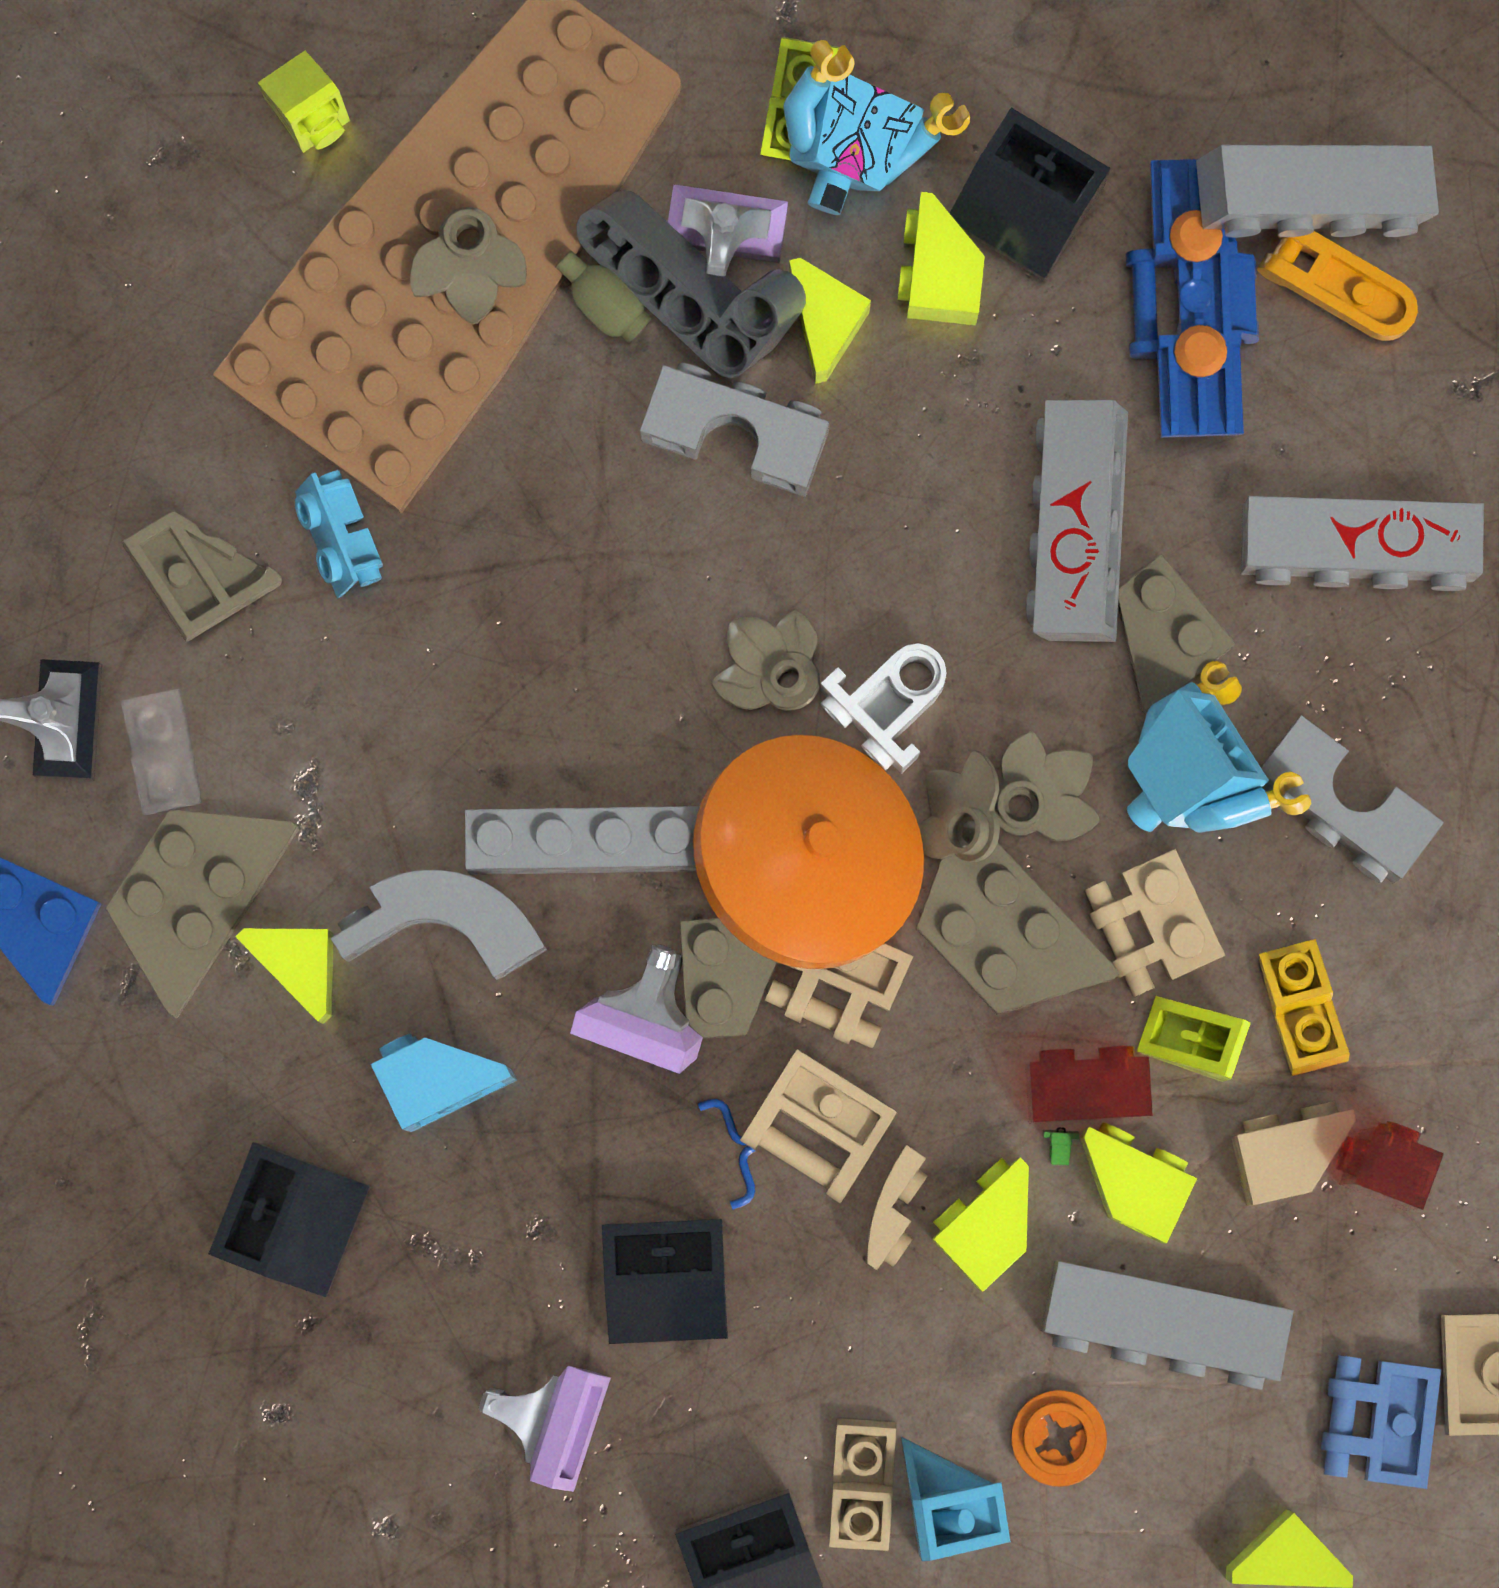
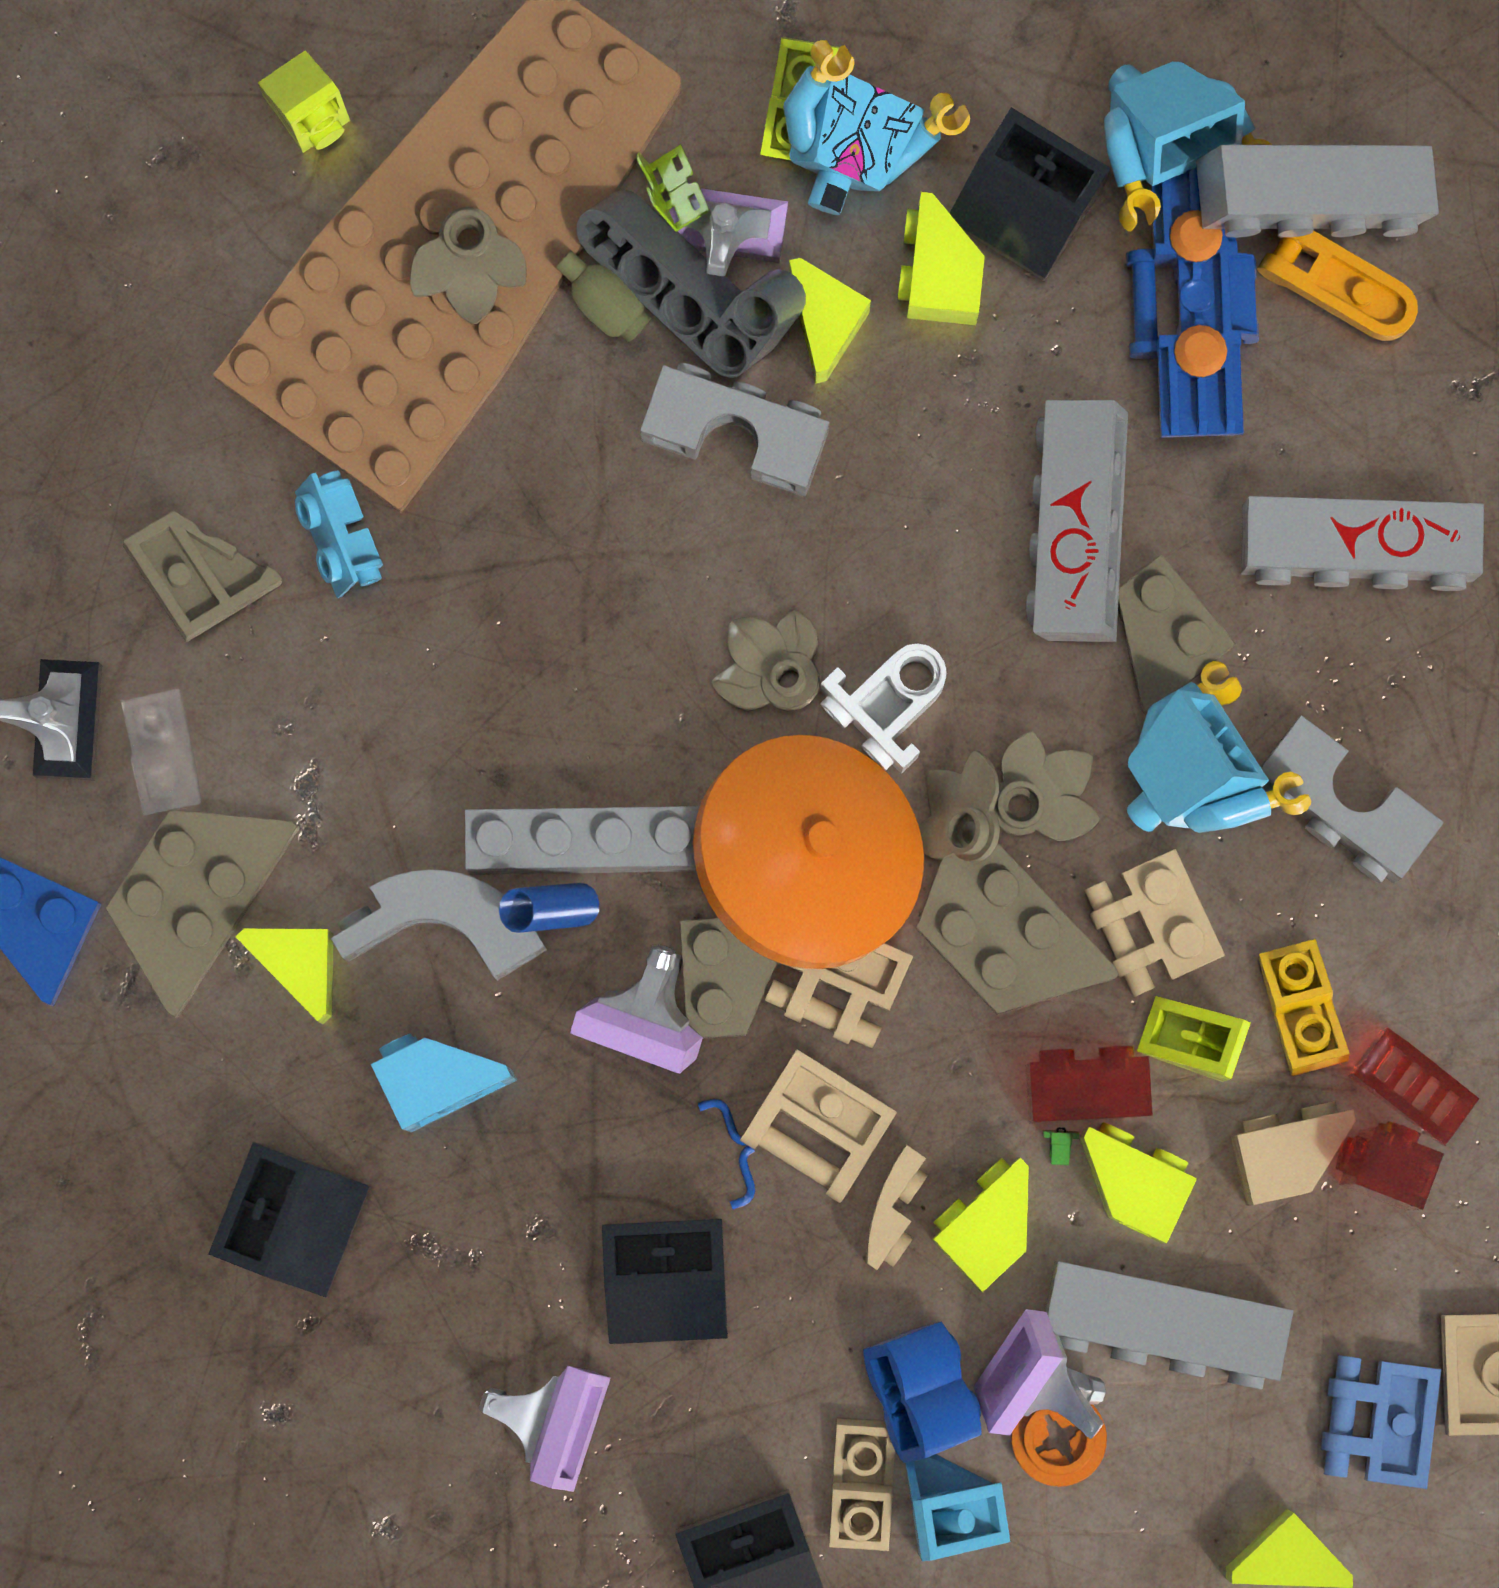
(548, 907): none -> blue piece
(677, 187): none -> lime piece
(923, 1392): none -> blue brick
(1033, 1376): none -> lavender piece
(1164, 125): none -> medium azure torso
(1373, 1059): none -> clear red slope

